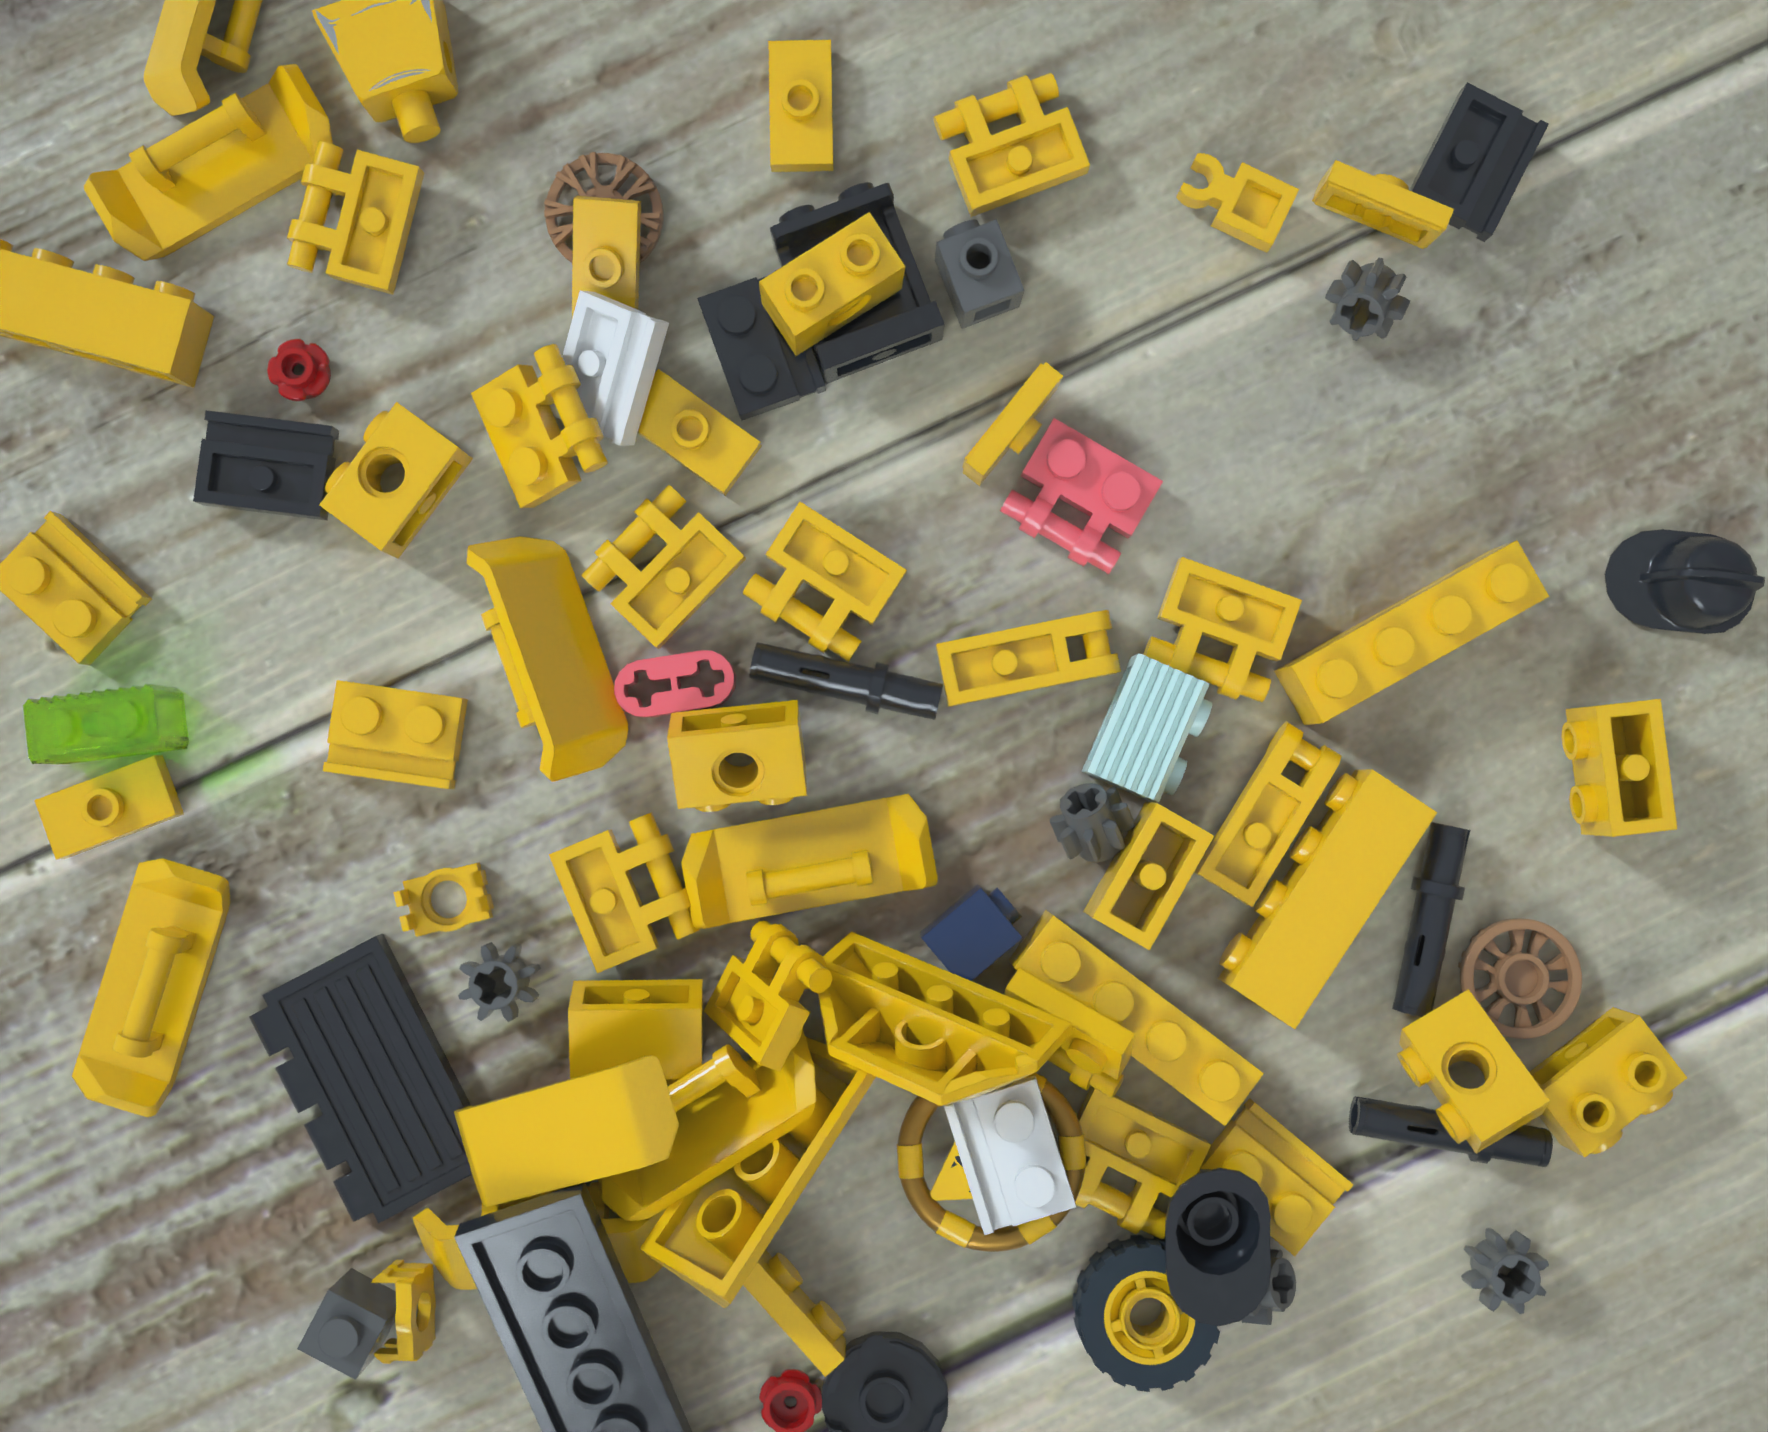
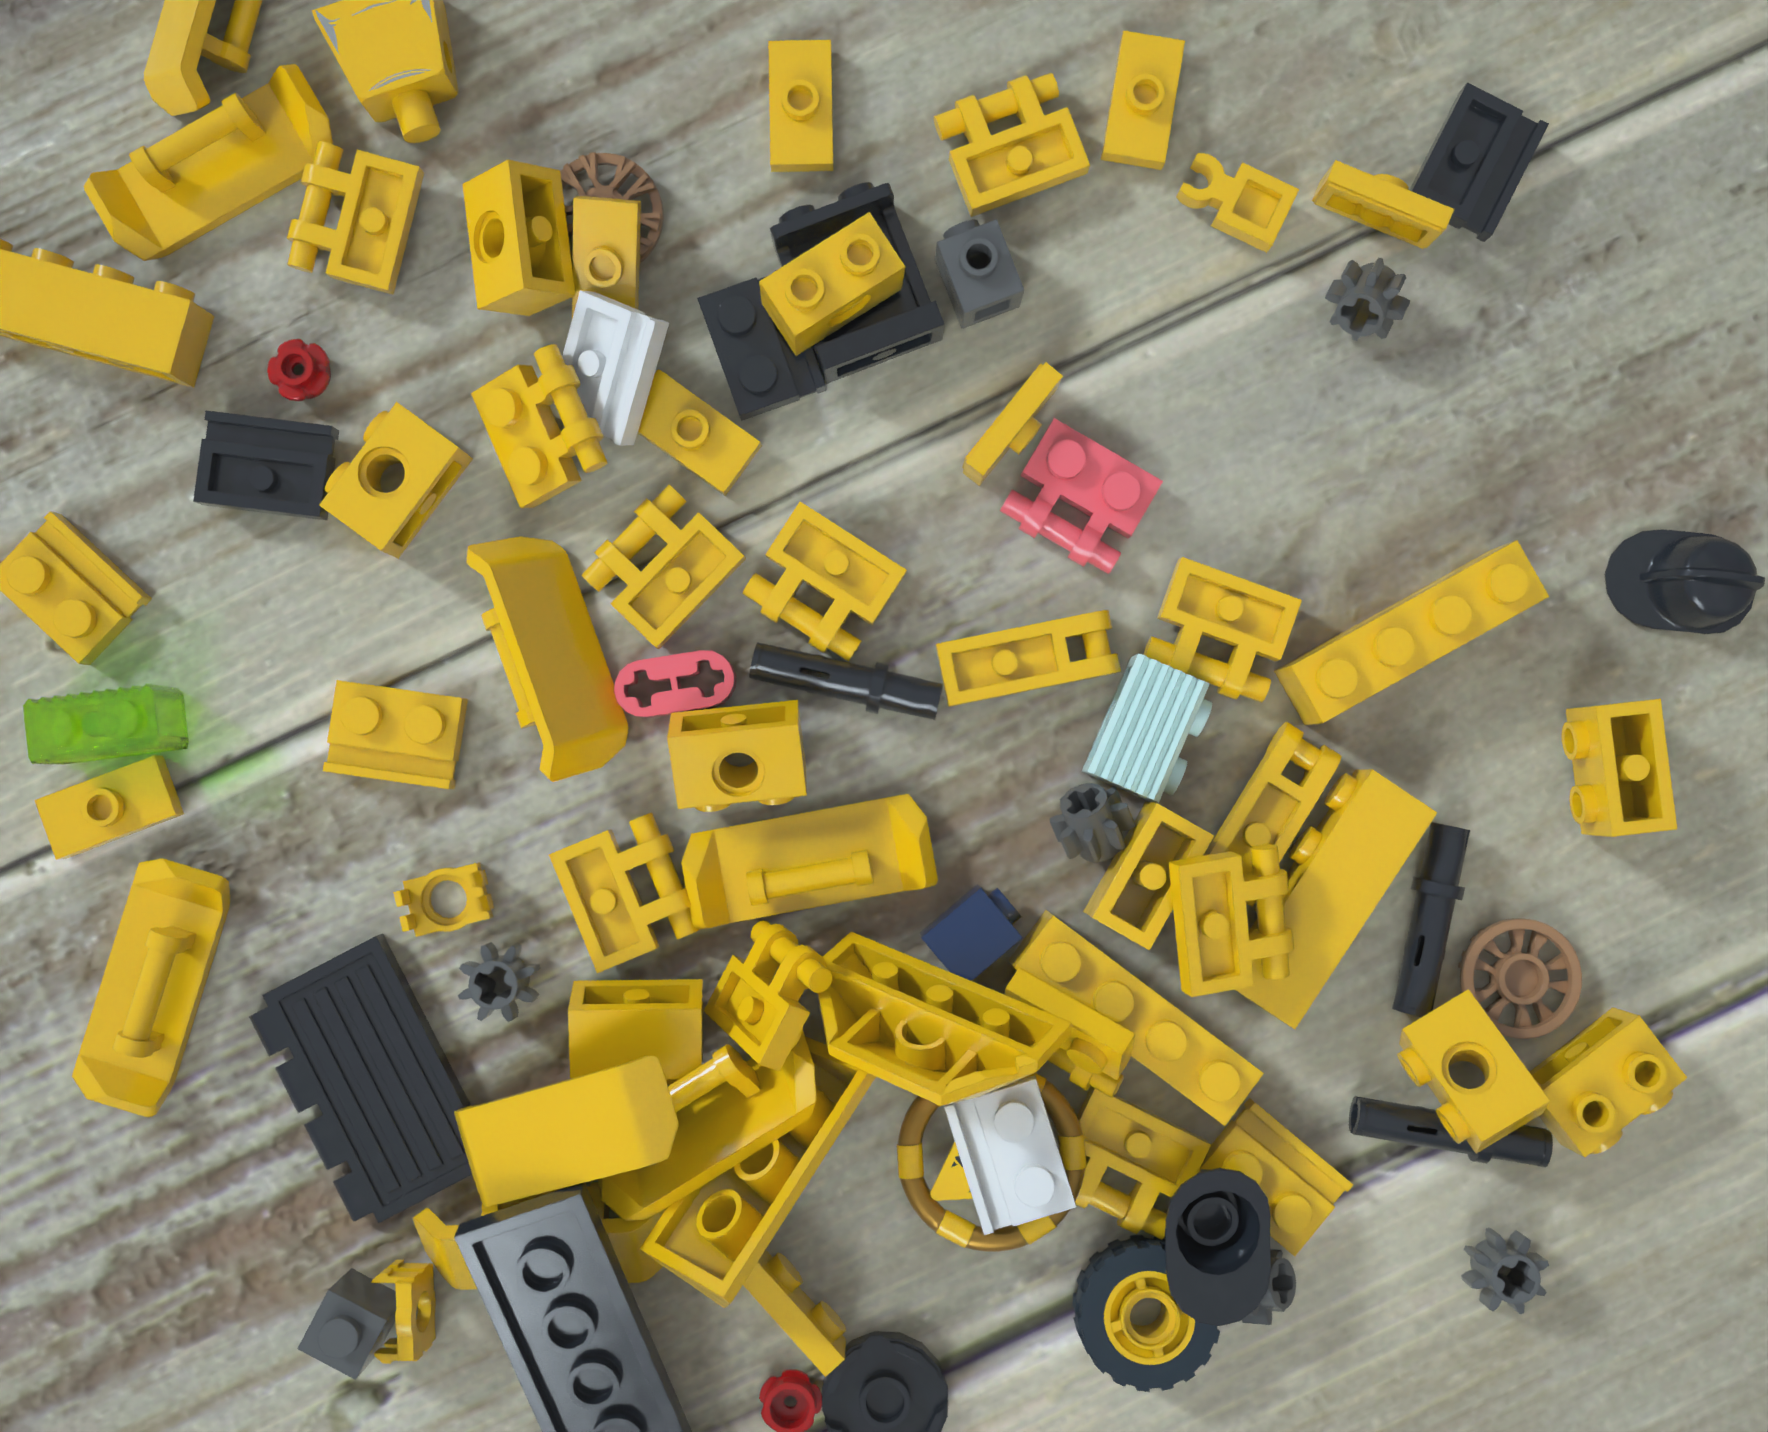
(518, 238): none -> yellow brick
(1142, 100): none -> yellow plate
(1213, 920): none -> yellow plate

